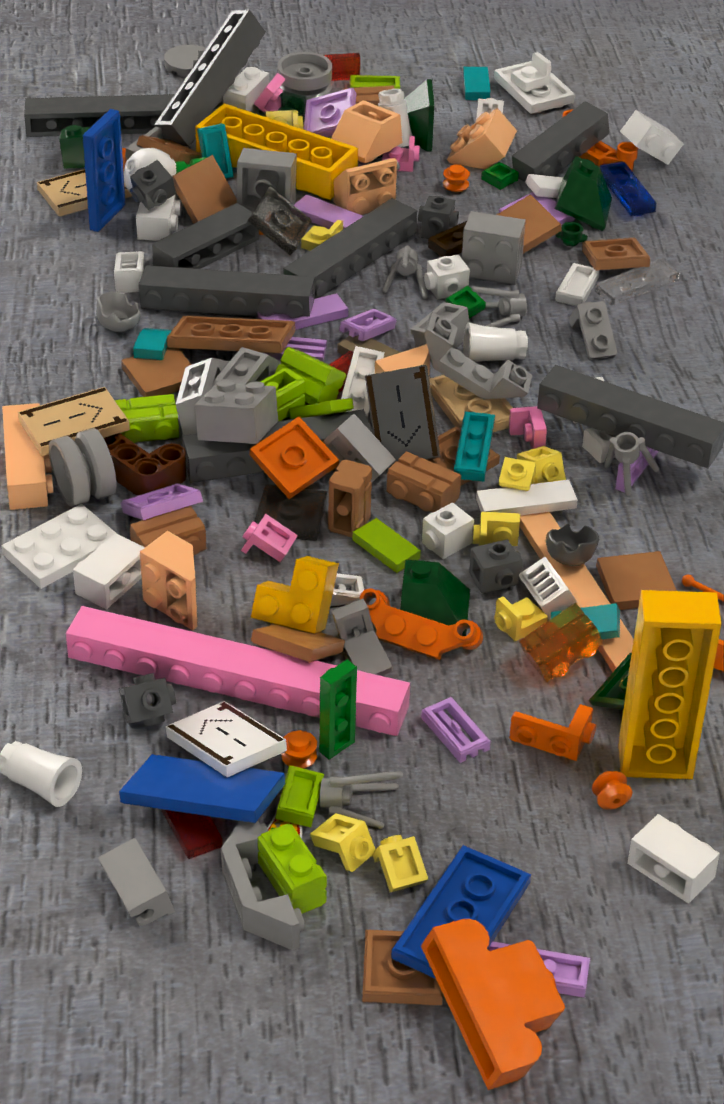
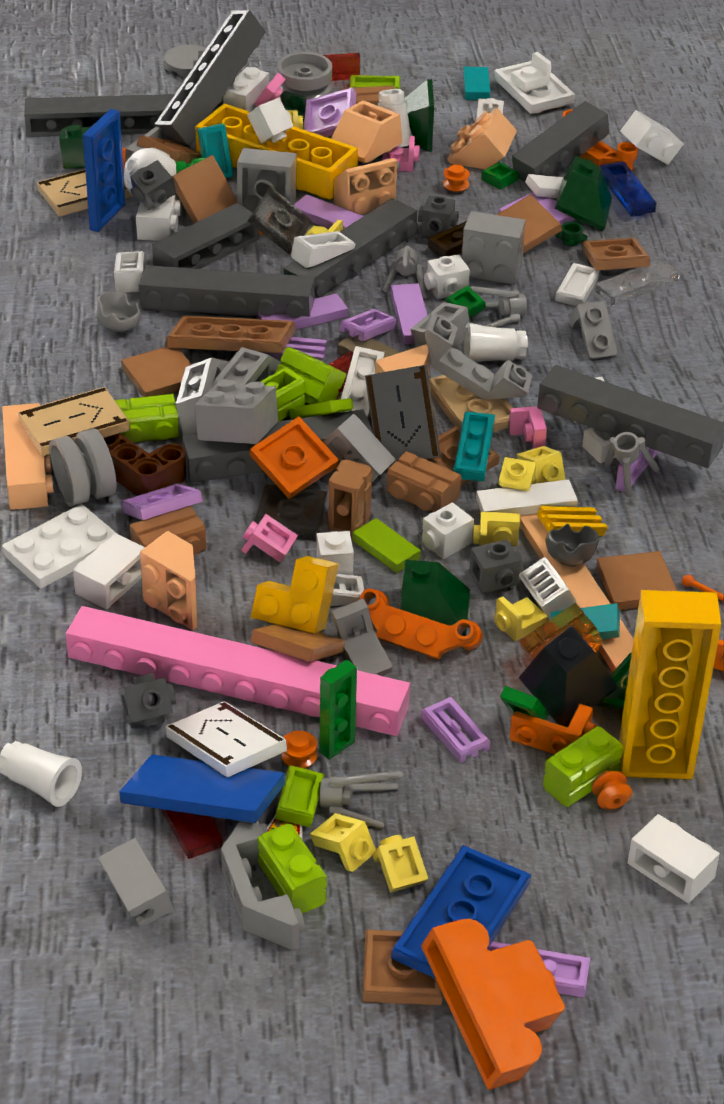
(151, 344): teal slope -> none
(270, 121): none -> white brick
(318, 248): none -> white slope
(336, 548): none -> white brick
(408, 308): none -> lavender tile
(523, 703): none -> green tile
(567, 675): none -> black slope
(577, 517): none -> yellow tile
(578, 765): none -> lime brick

